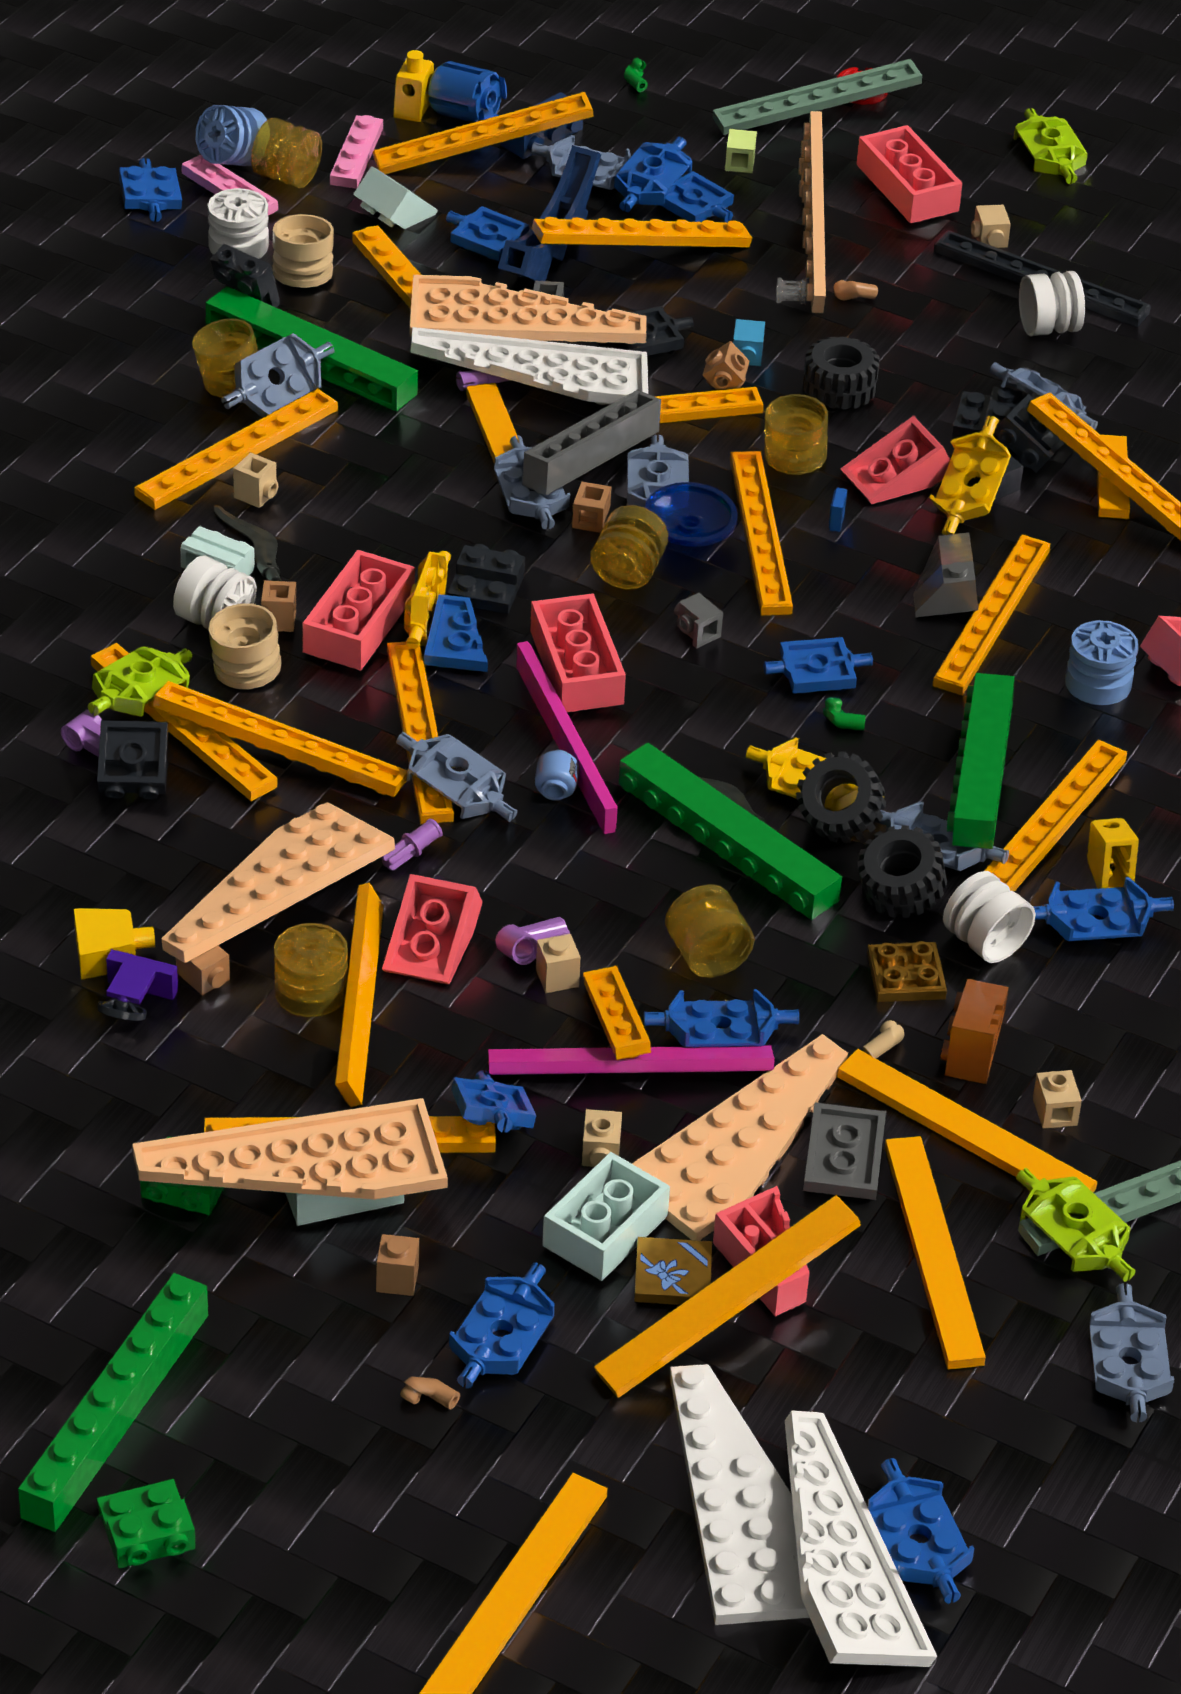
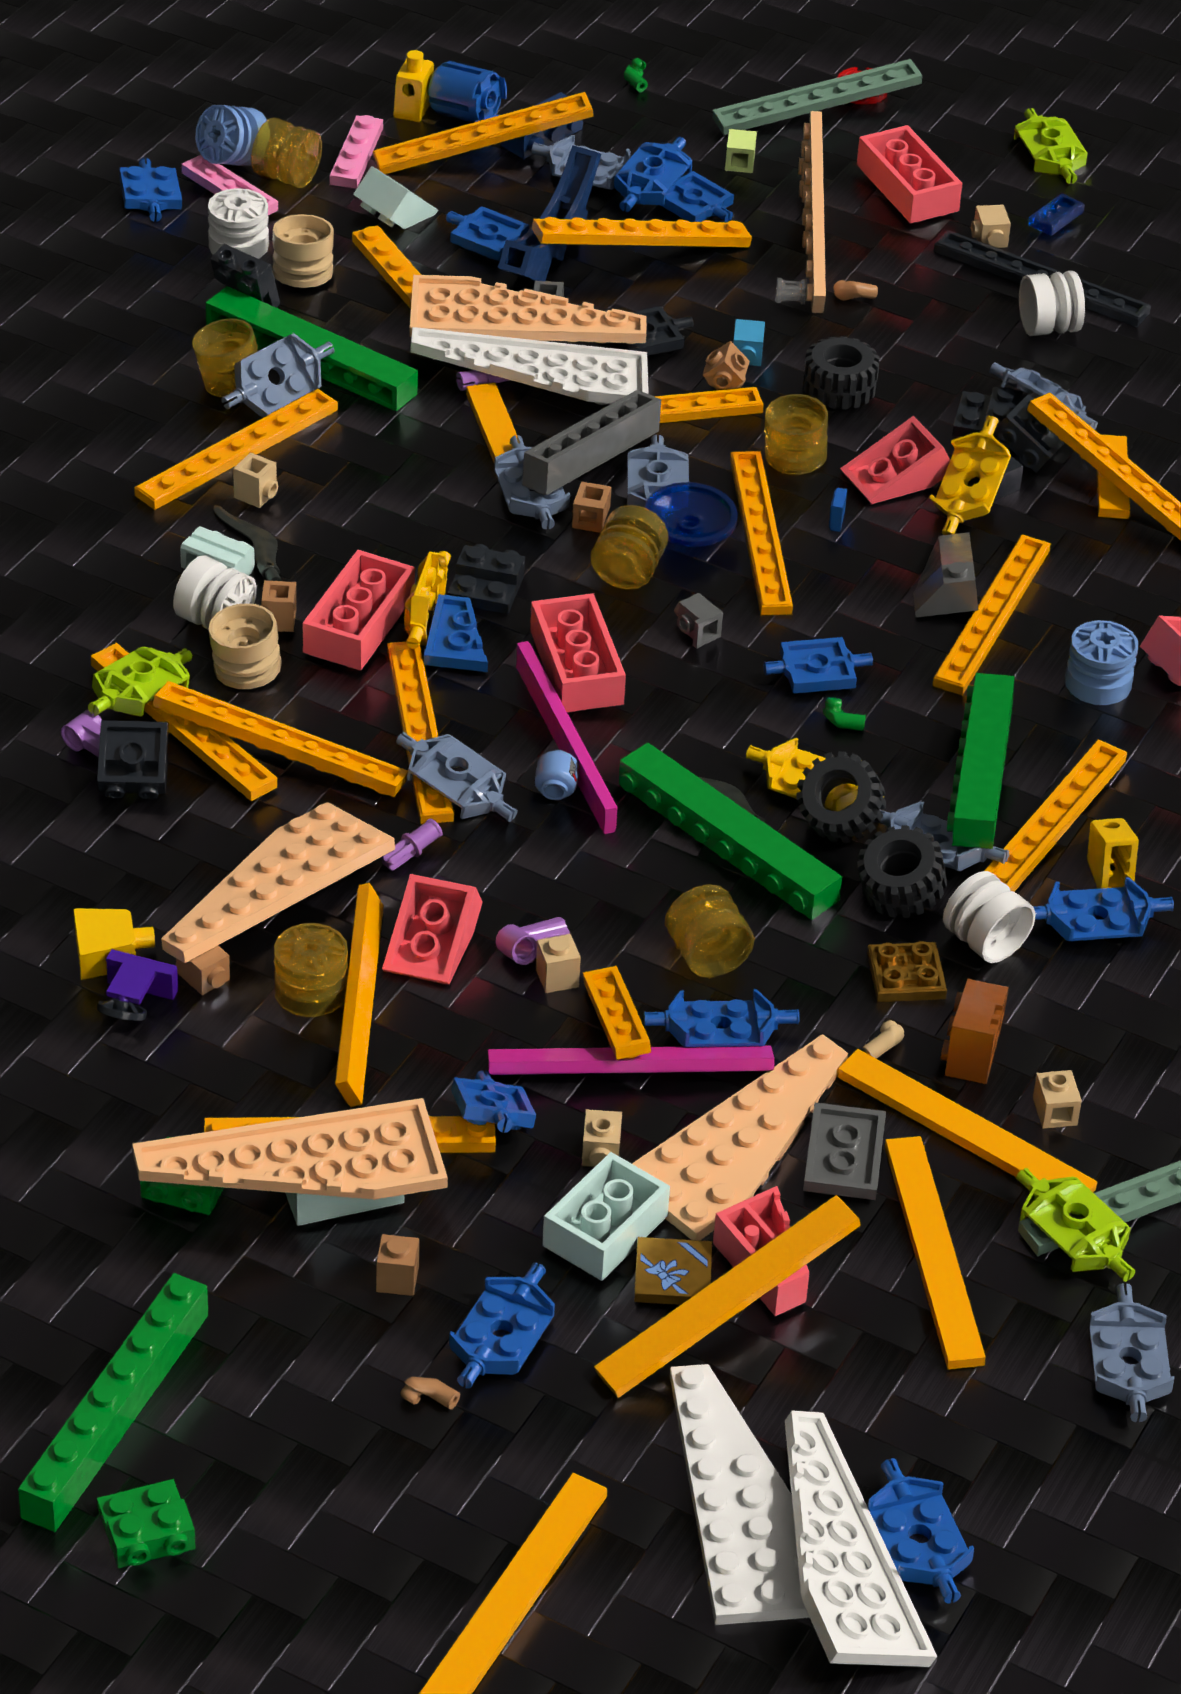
(1056, 214): none -> clear blue plate

